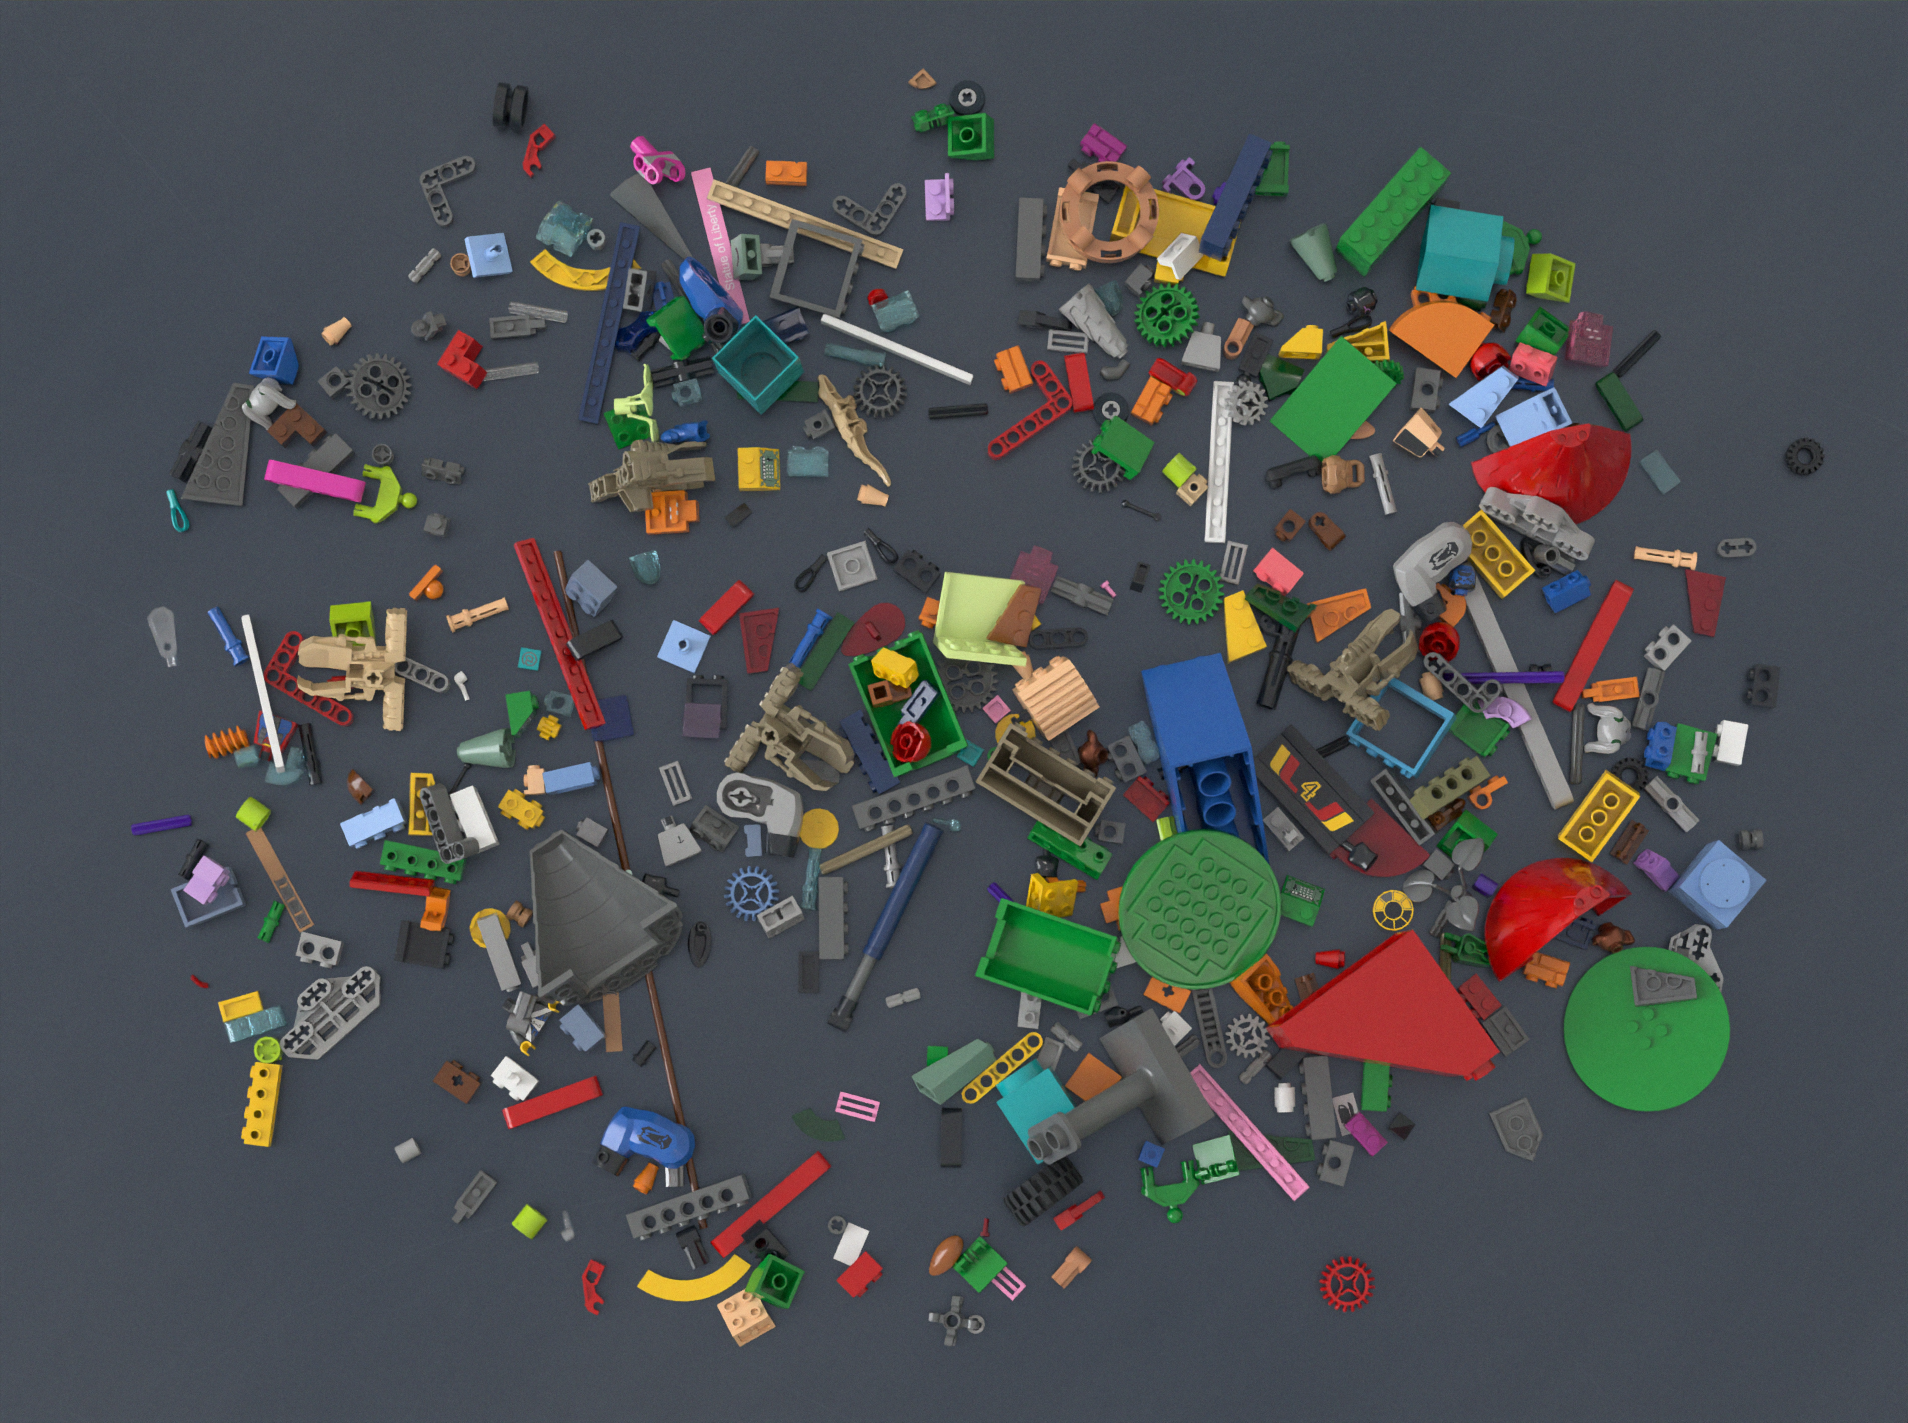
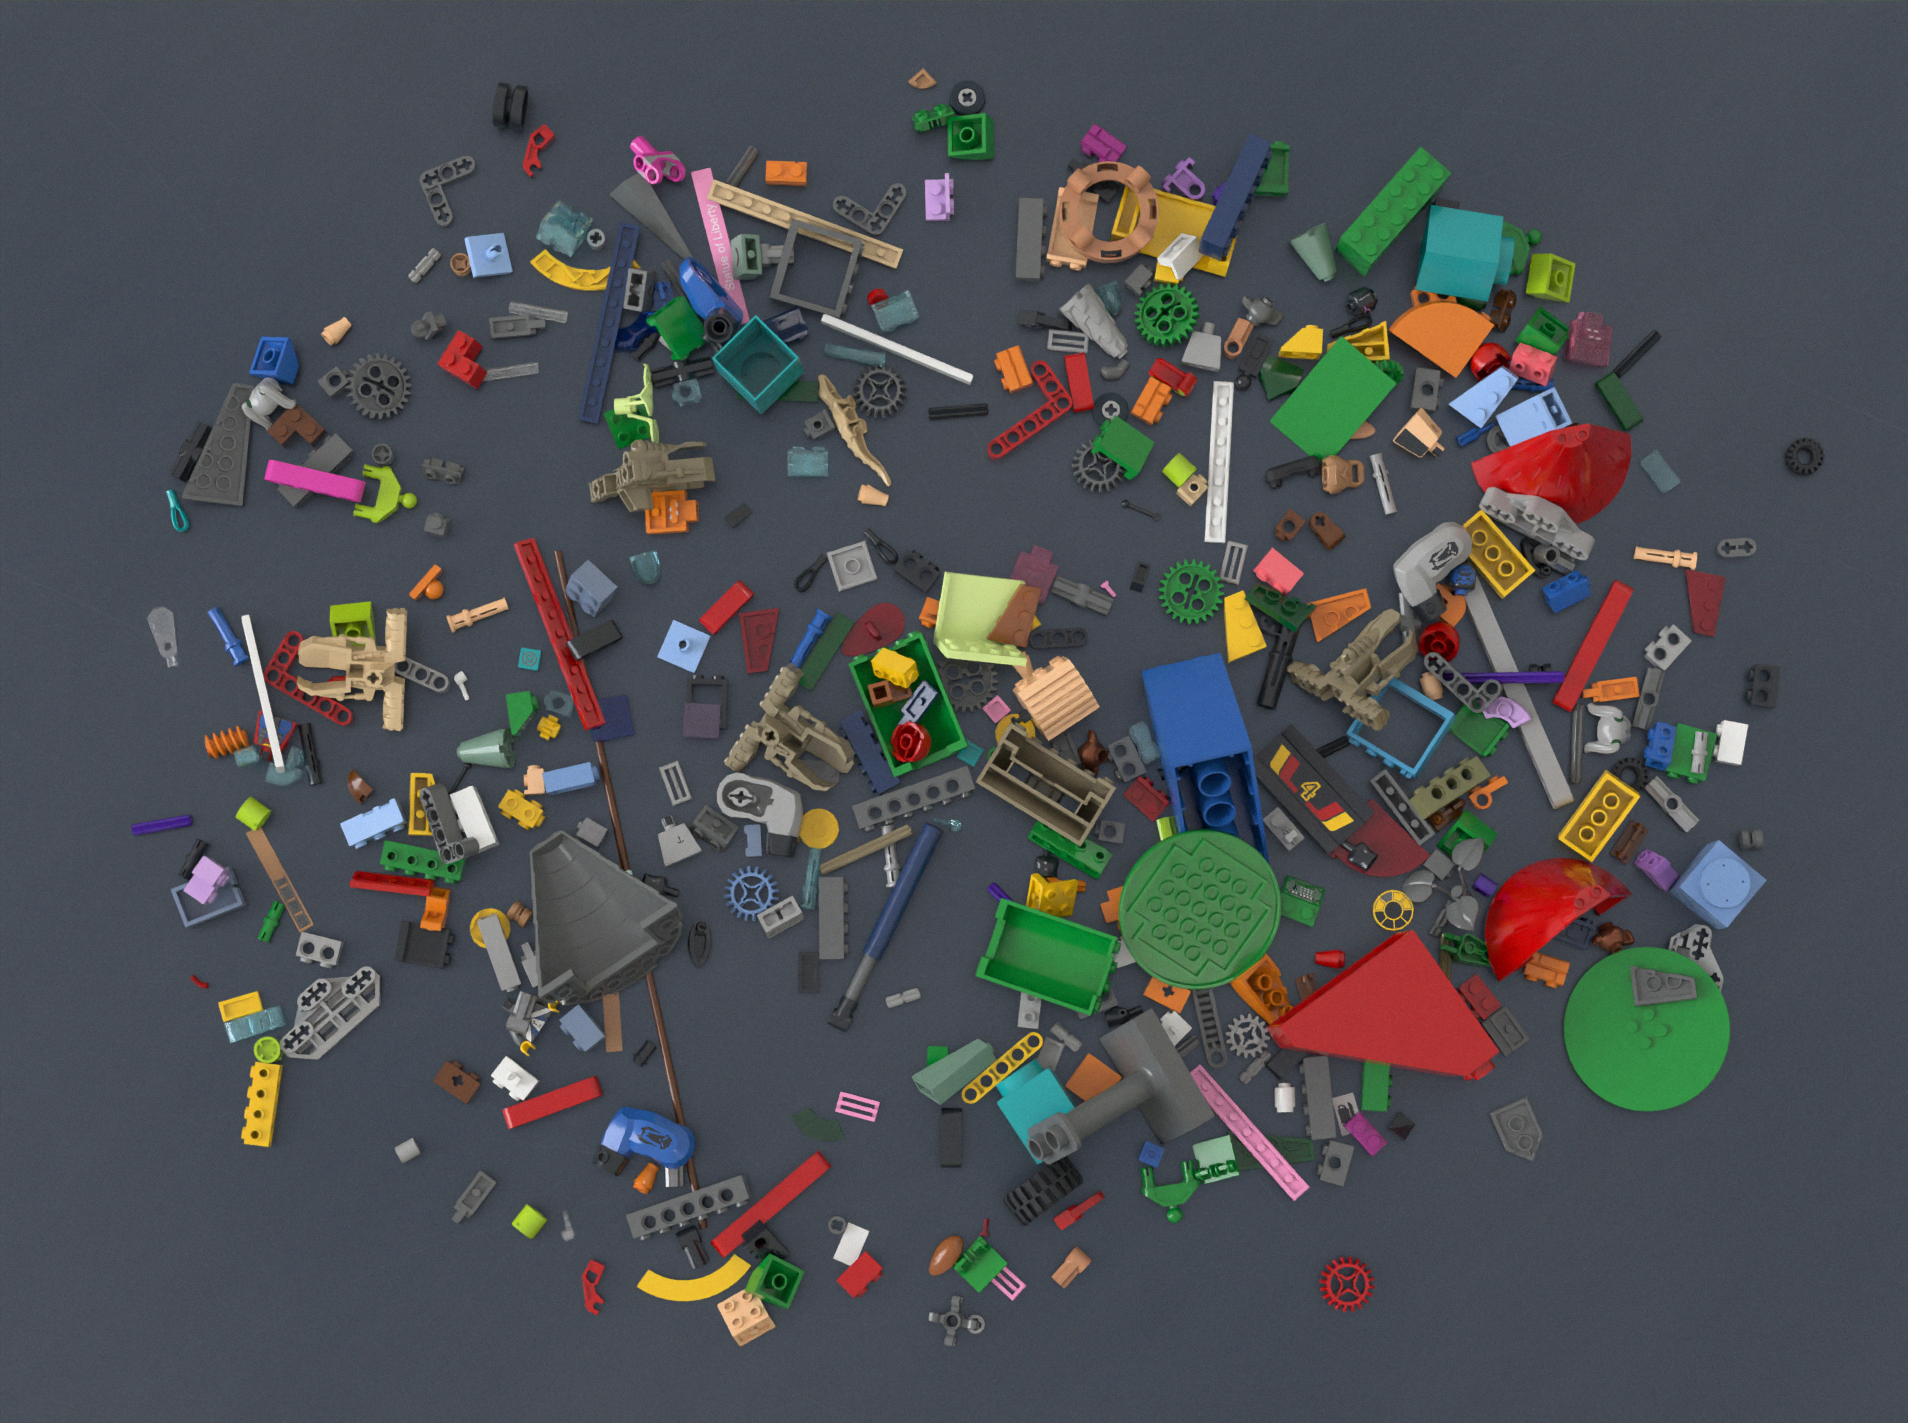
(686, 432): blue animal -> none
(758, 469): yellow slope -> none
(1246, 412): light grey gear -> none

